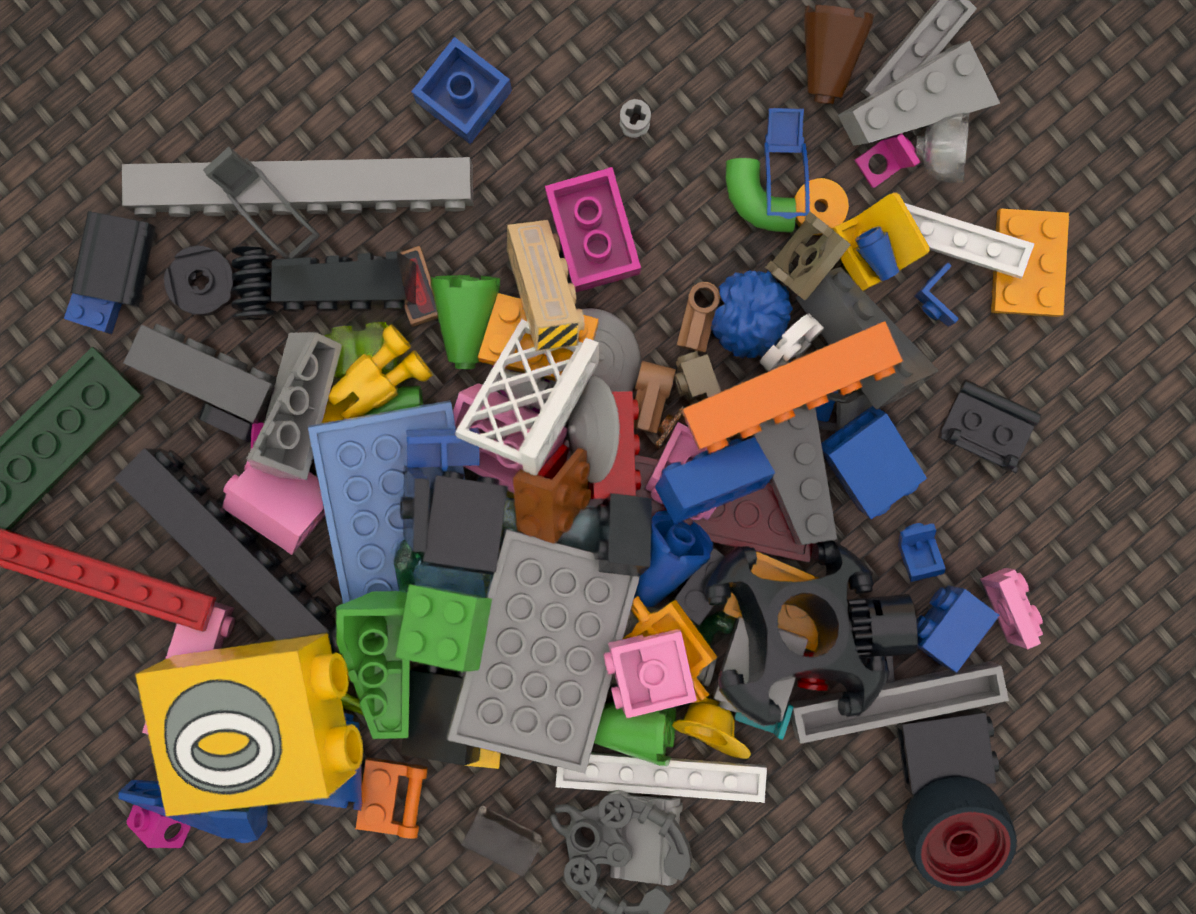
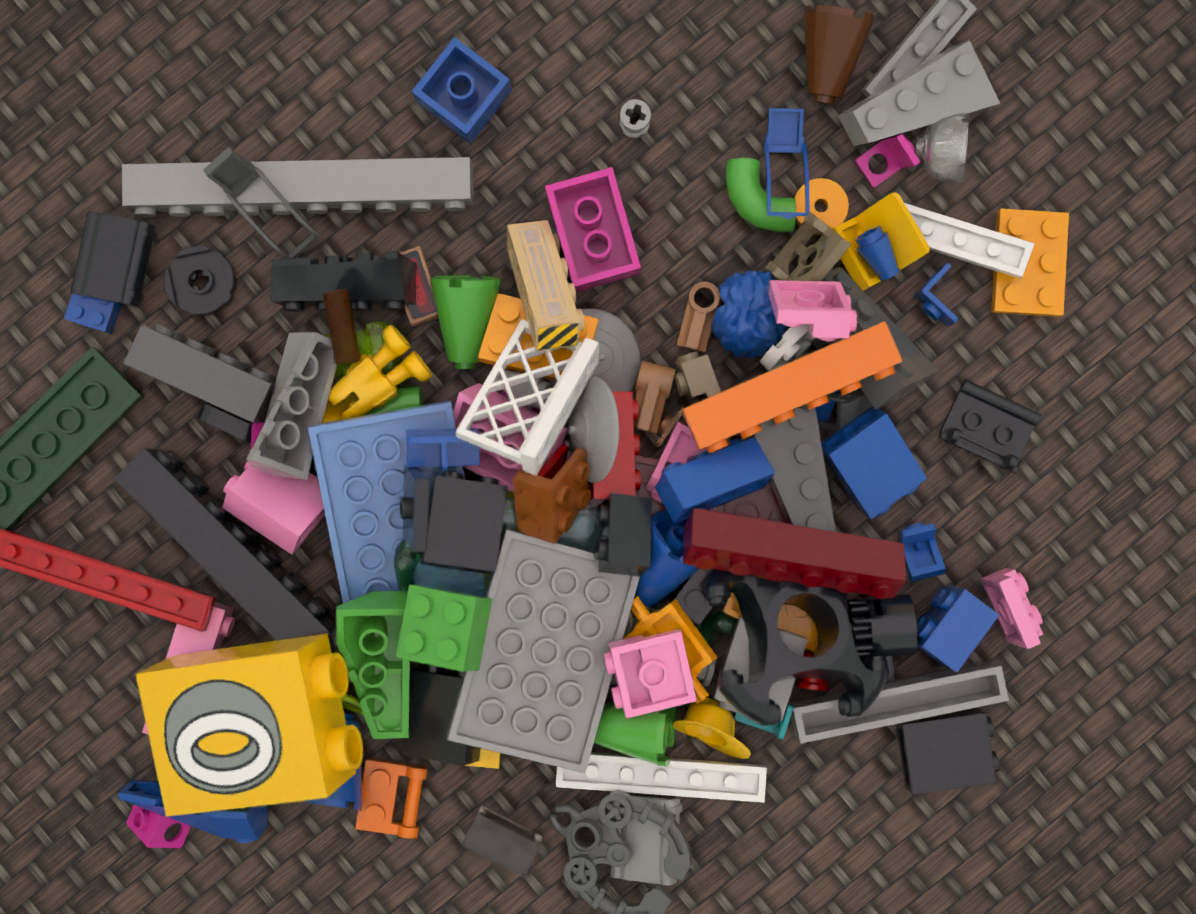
(253, 283): black piece -> none
(339, 301): none -> reddish brown piece
(794, 553): none -> dark red brick
(814, 303): none -> bright pink plate
(959, 834): wheel -> none

